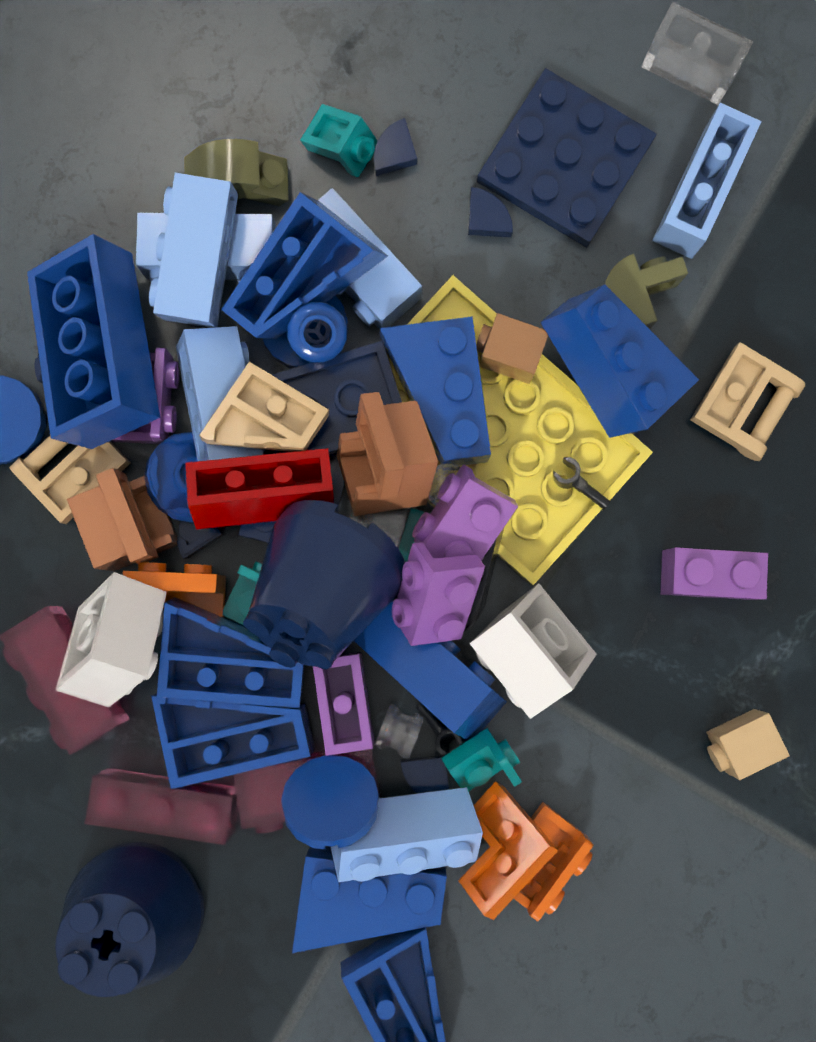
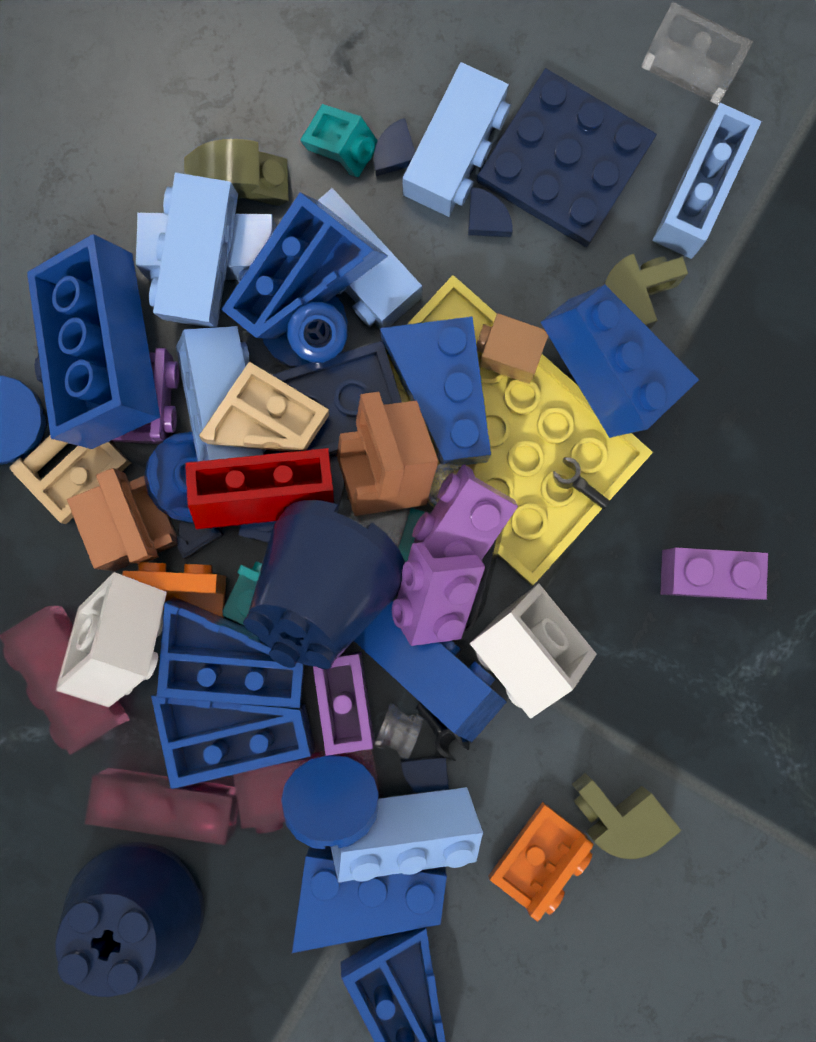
(456, 140): none -> light blue brick
(480, 759): teal bracket -> none
(514, 855): orange plate -> none
(631, 828): none -> olive brick
(736, 393): tan plate -> none
(746, 744): tan brick -> none

